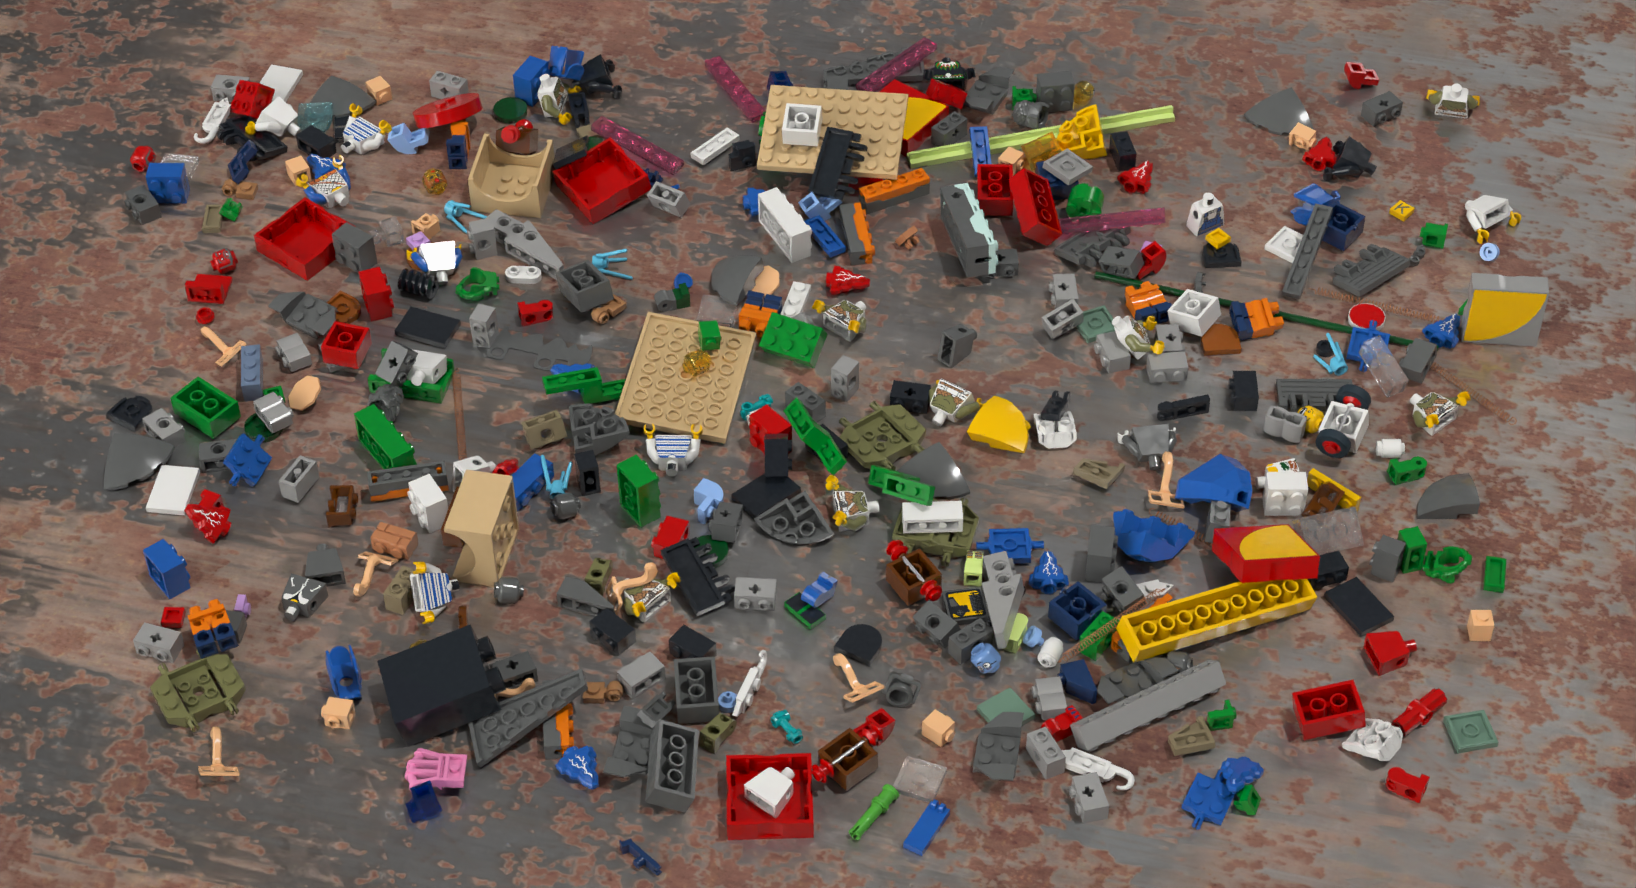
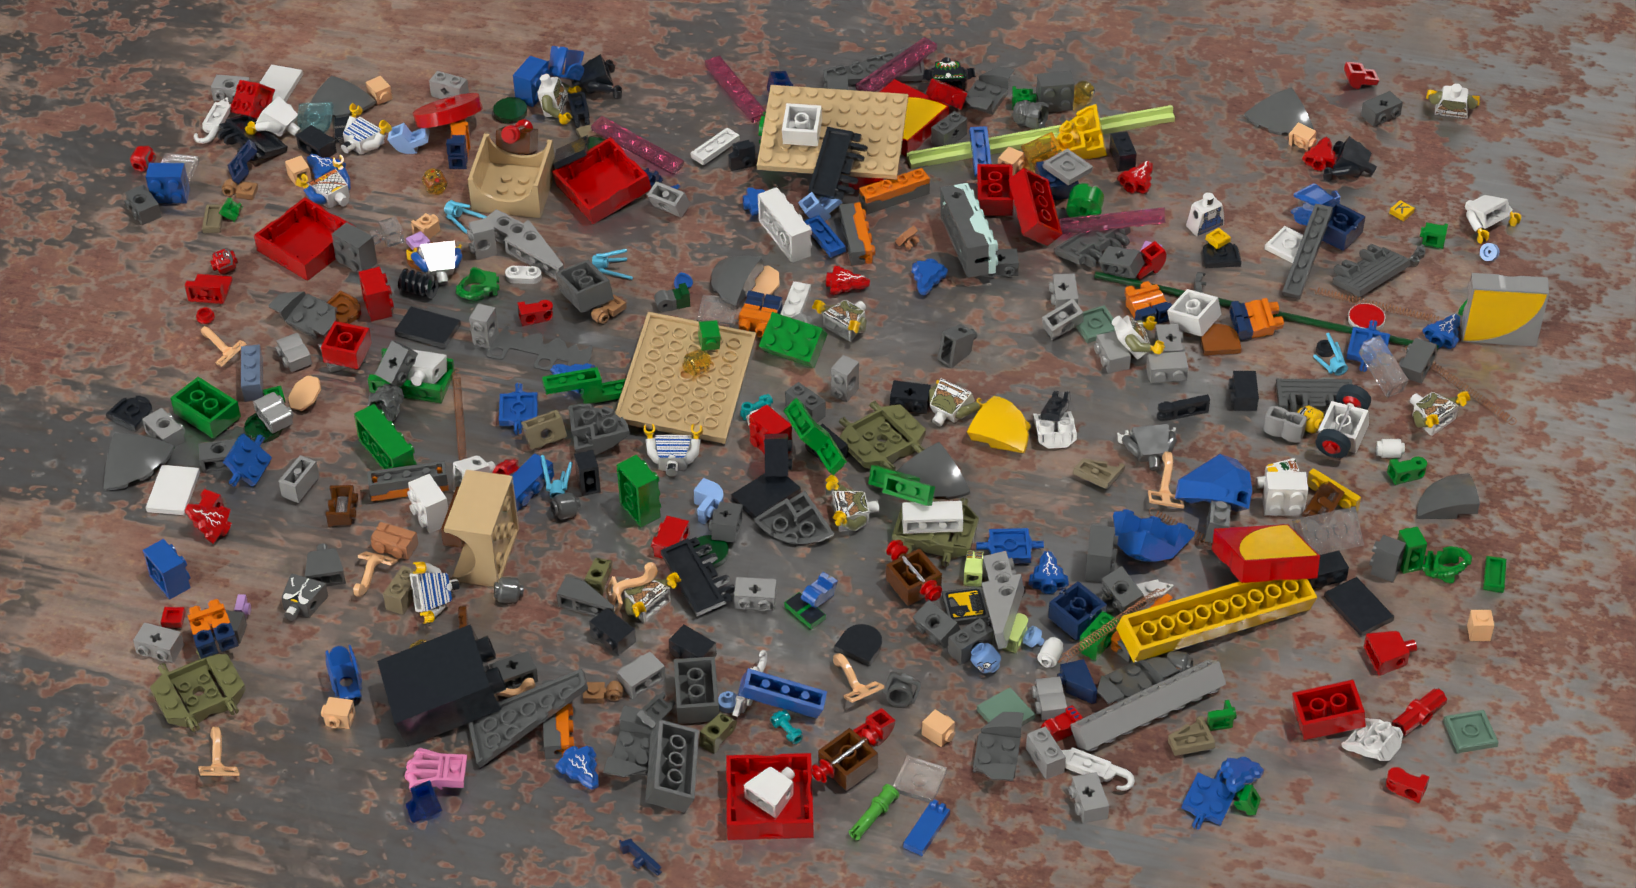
(517, 407): none -> blue plate
(782, 693): none -> blue brick
(928, 274): none -> blue rock

